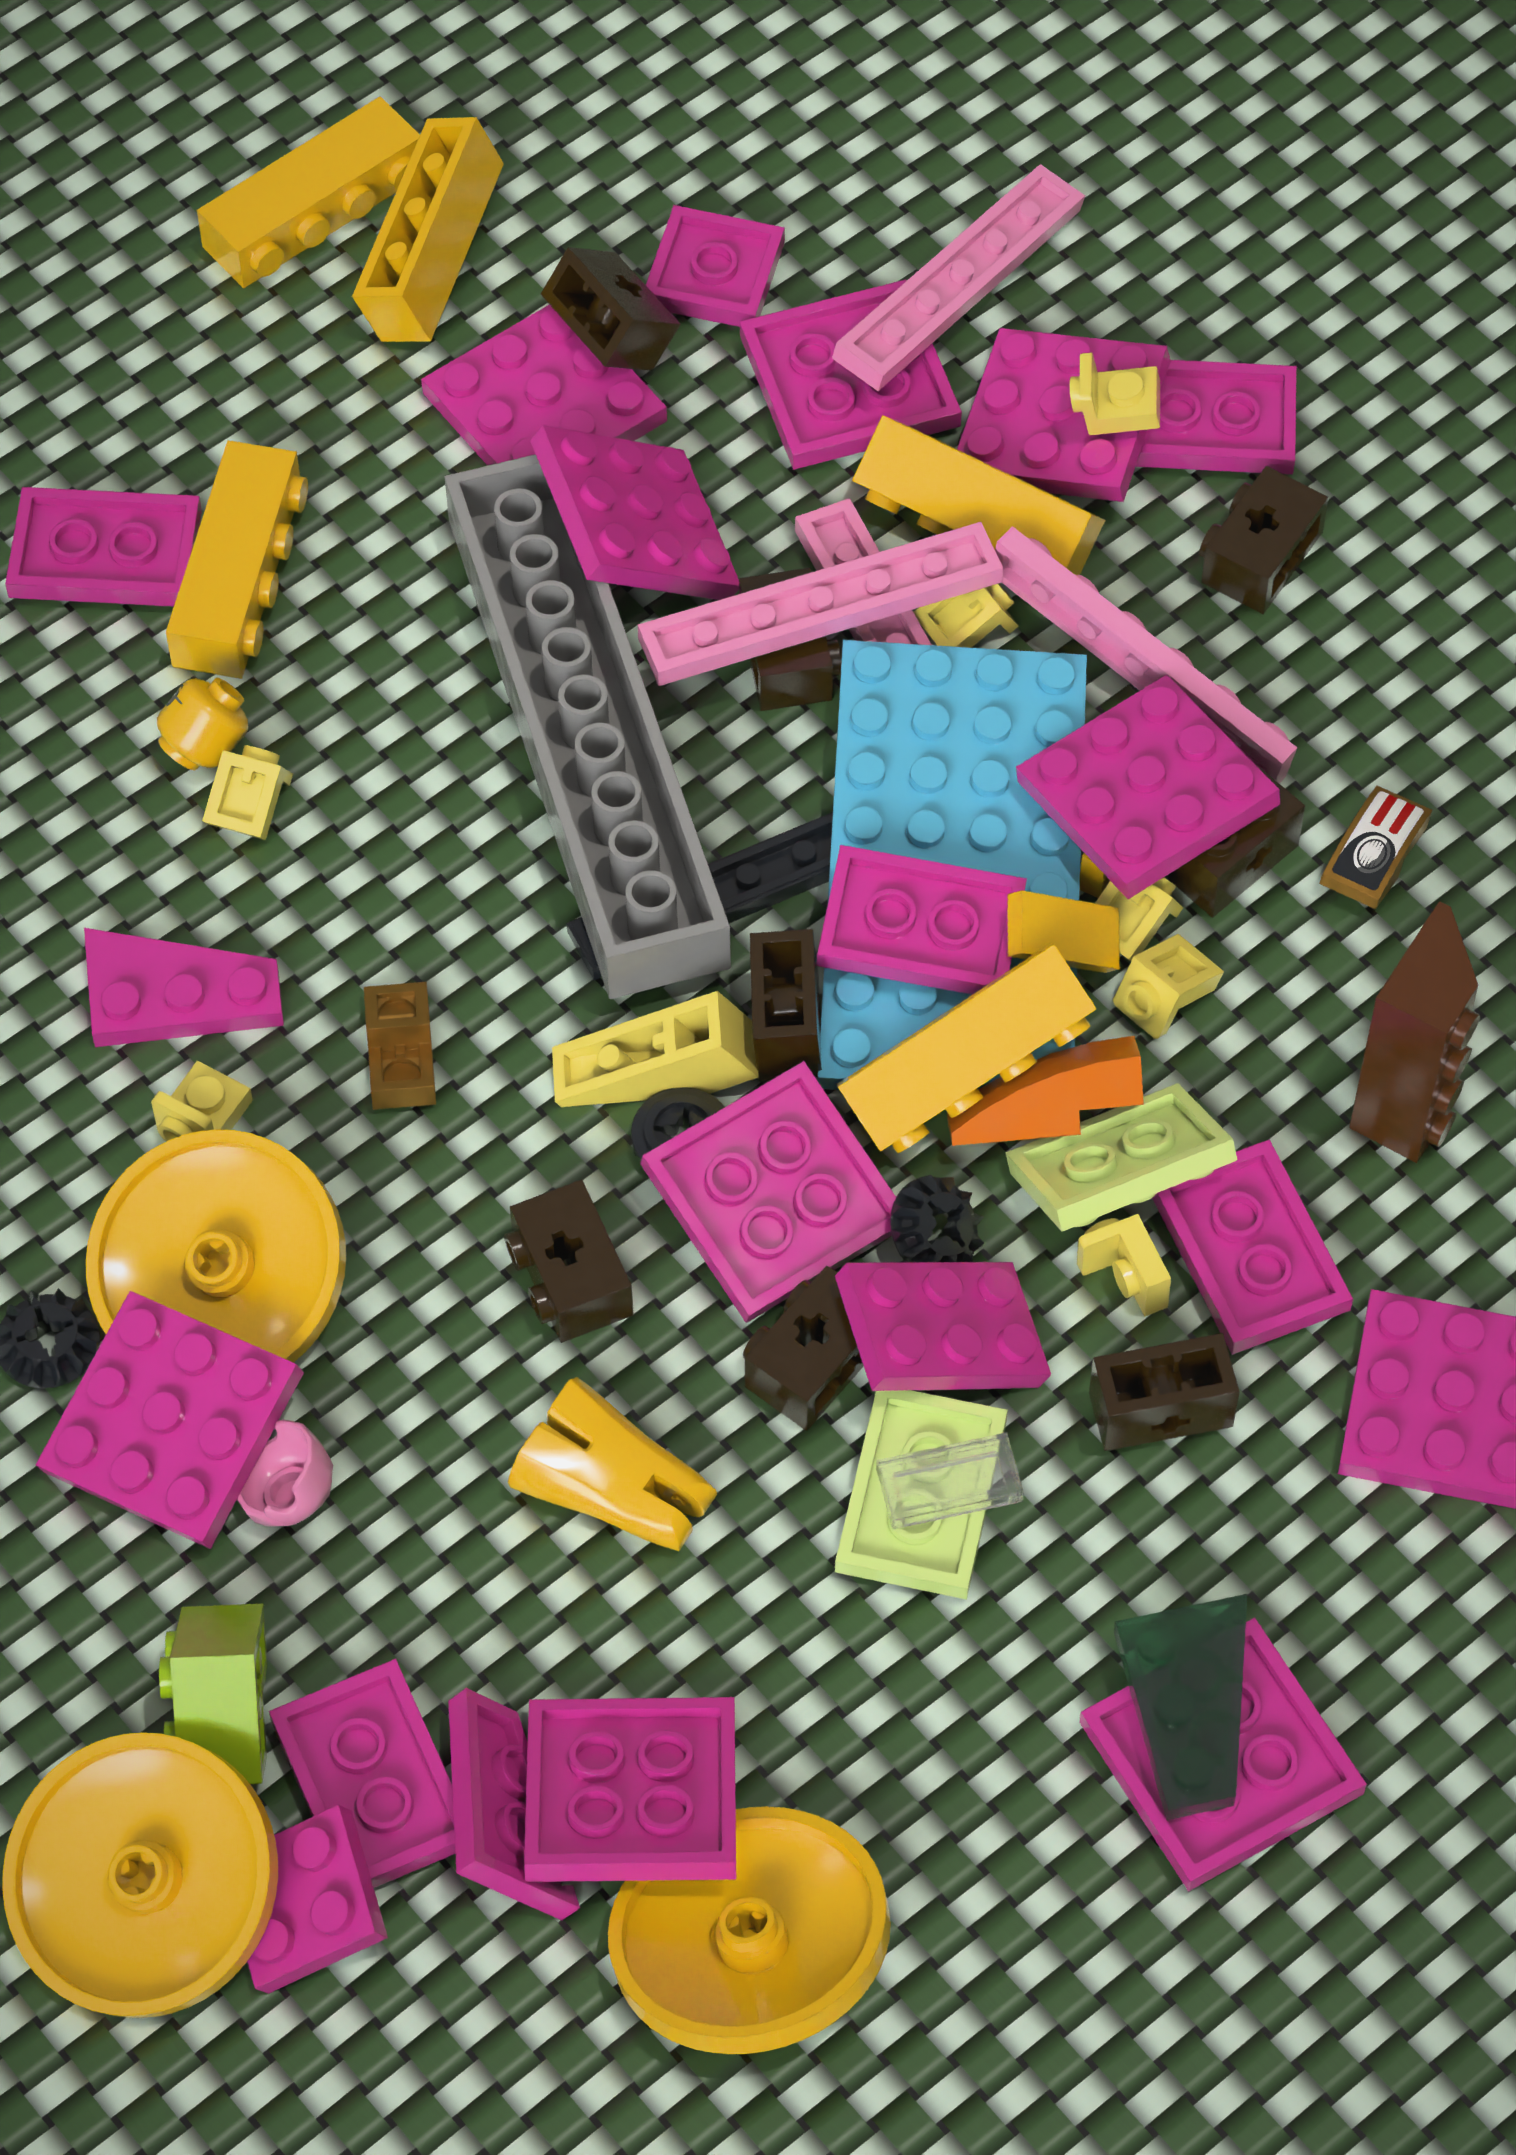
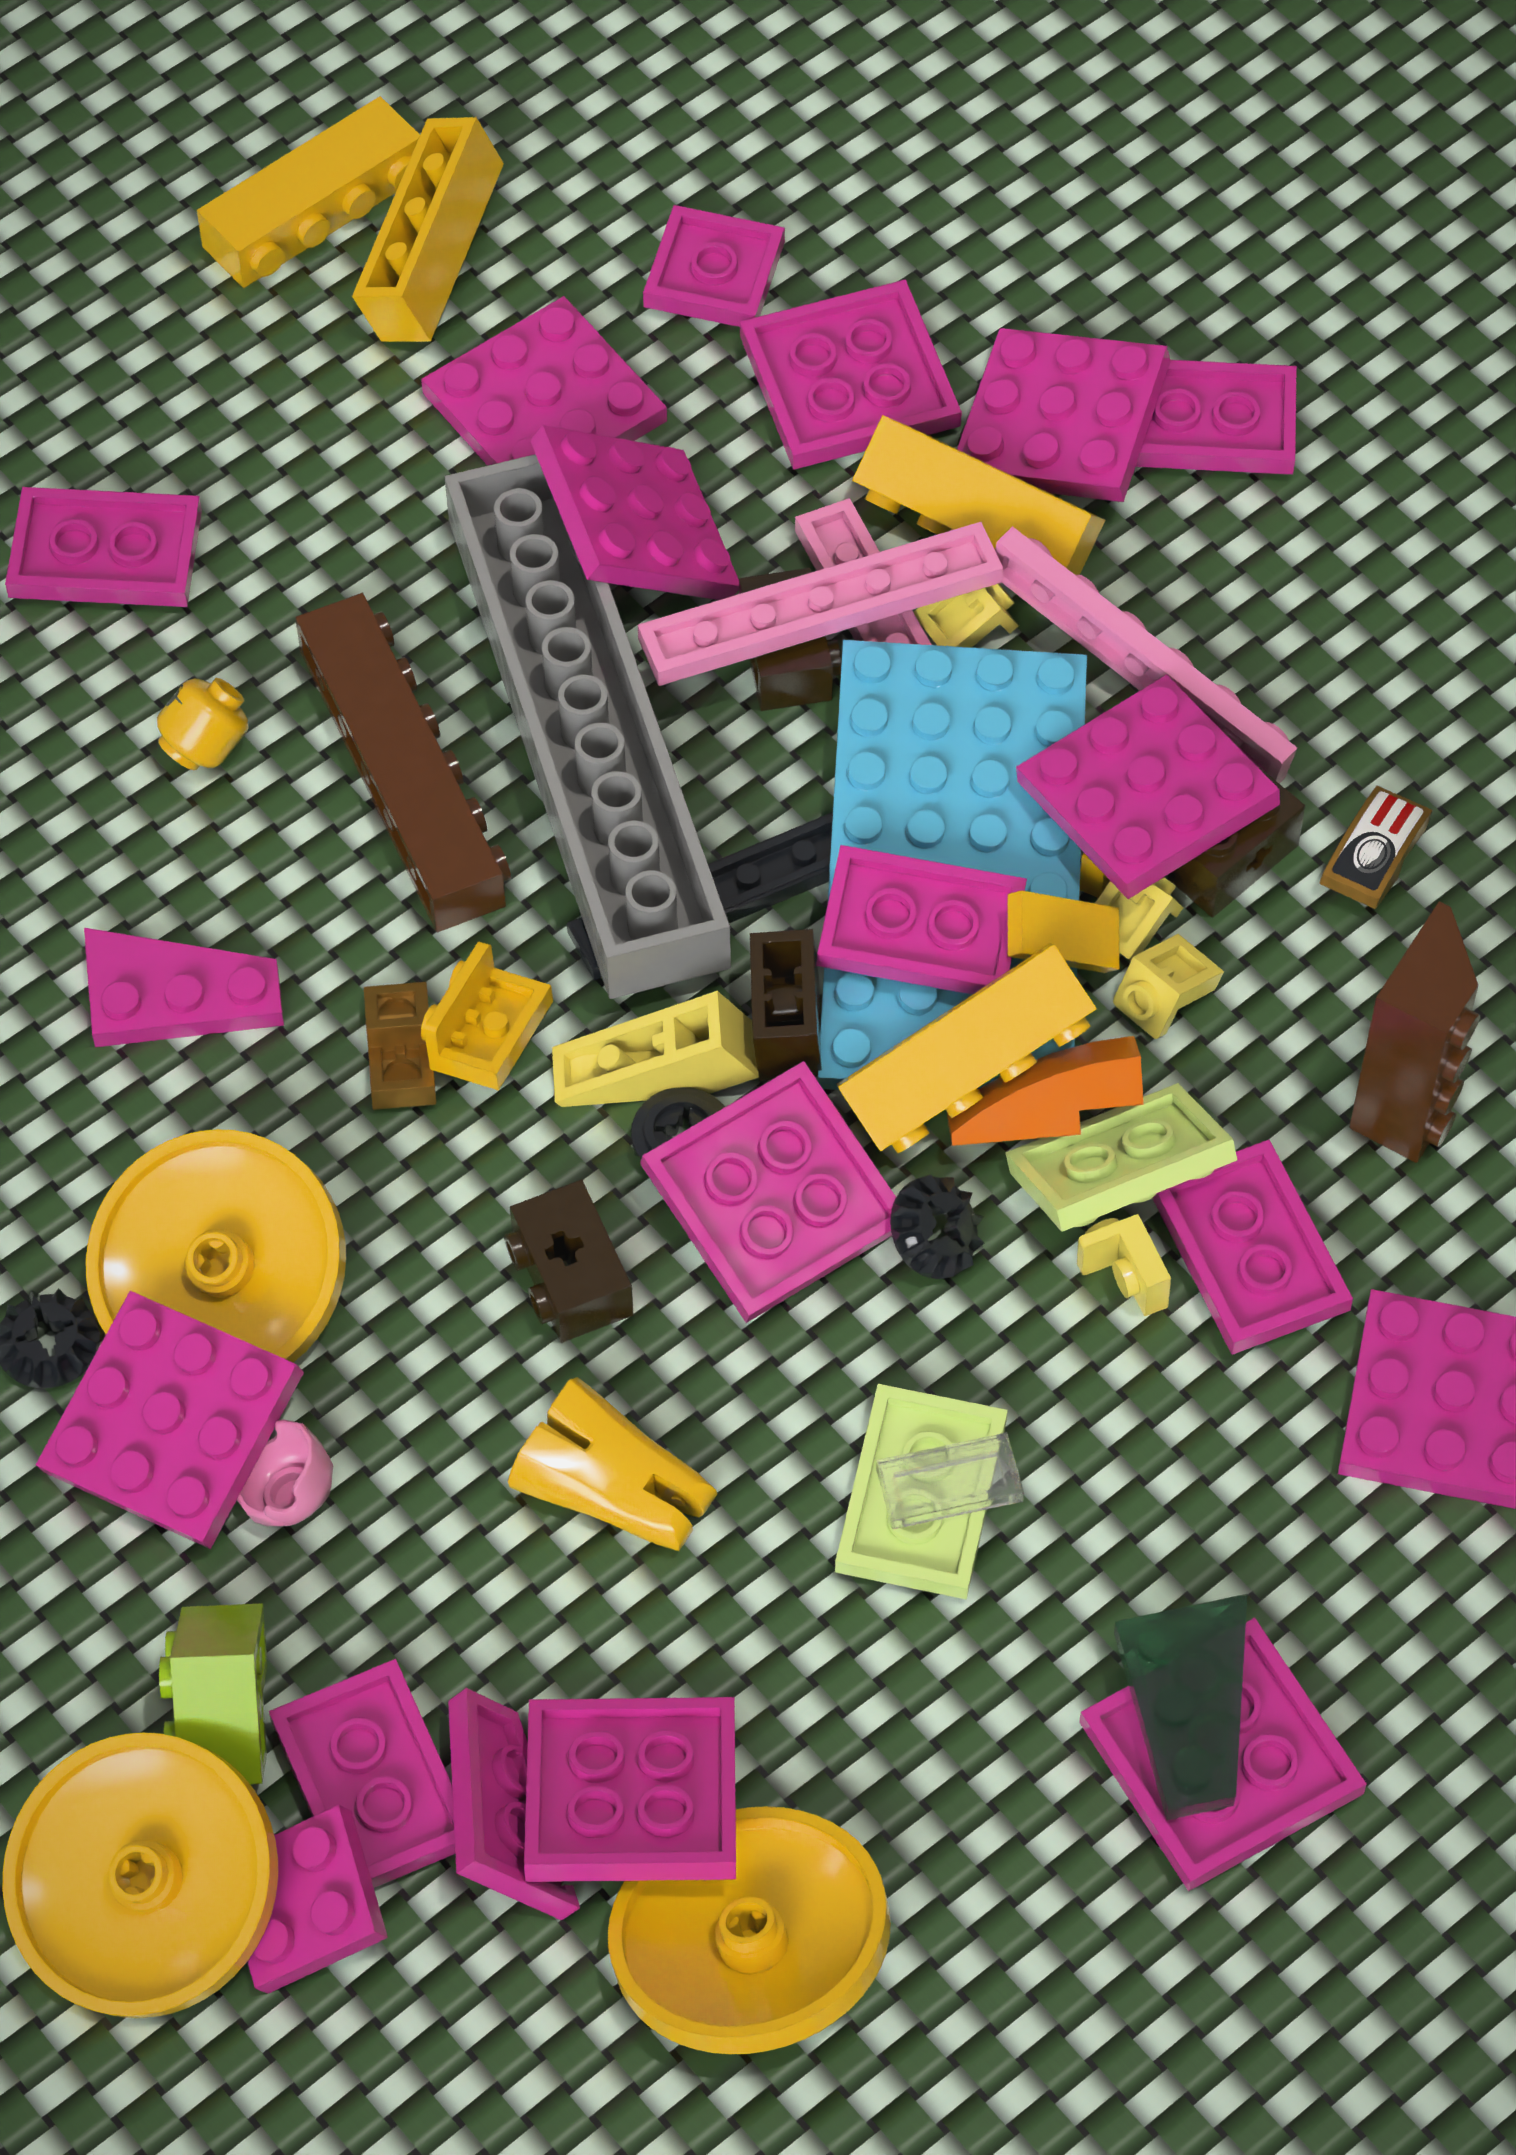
(200, 1103): light yellow bracket -> none
(236, 560): yellow brick -> none
(246, 791): light yellow bracket -> none
(402, 762): none -> reddish brown brick
(483, 1020): none -> yellow bracket
(610, 309): dark brown brick -> none
(806, 1377): dark brown brick -> none
(942, 1325): dark pink plate -> none
(958, 277): bright pink plate -> none
(1116, 398): light yellow bracket -> none
(1163, 1392): dark brown brick -> none
(1262, 539): dark brown brick -> none

